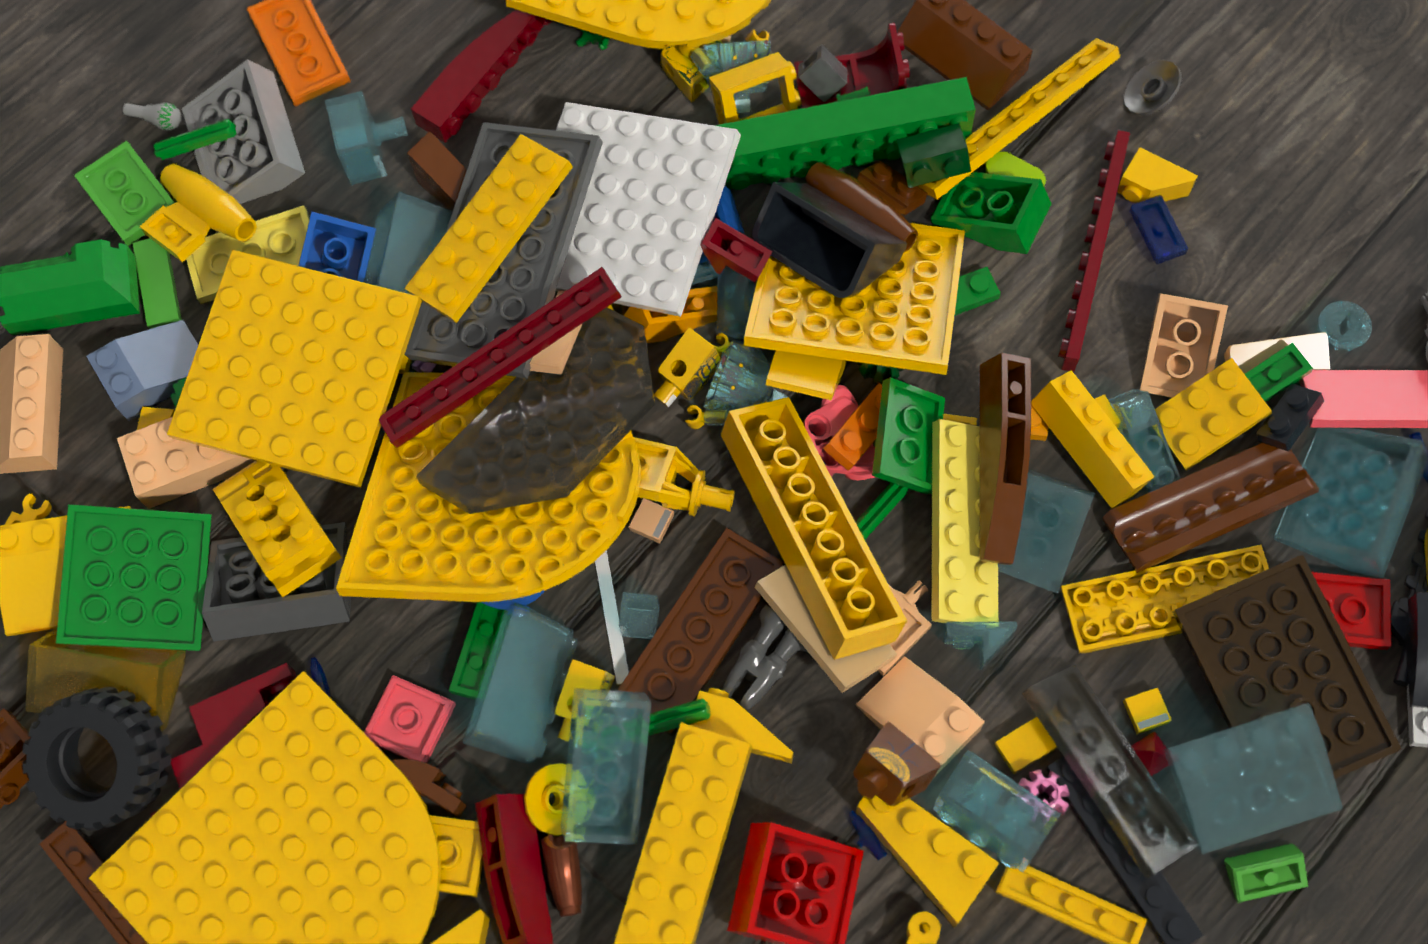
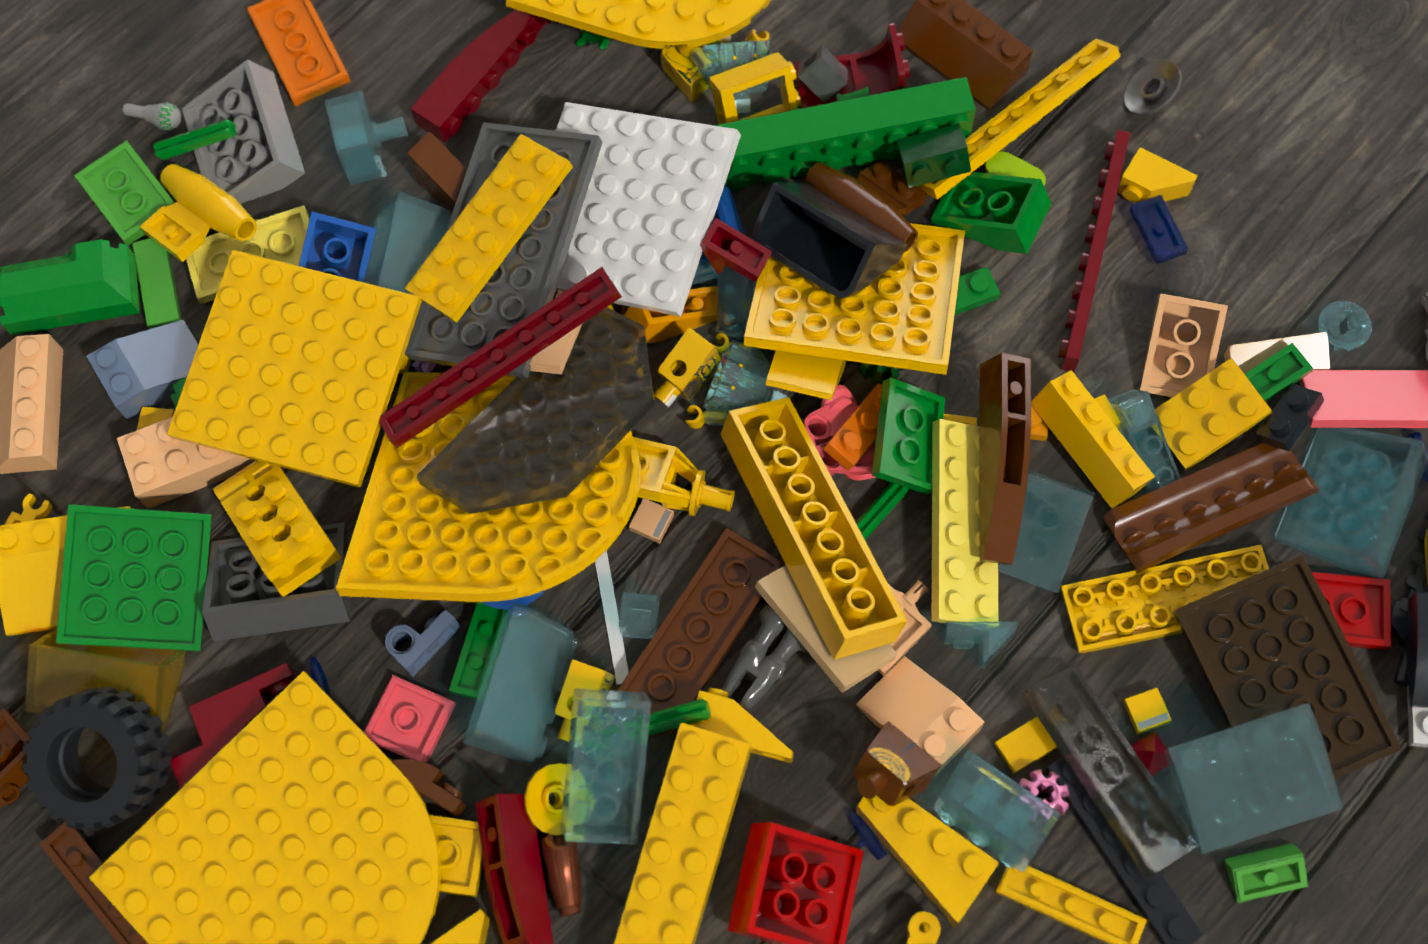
(424, 646): none -> sand blue plate

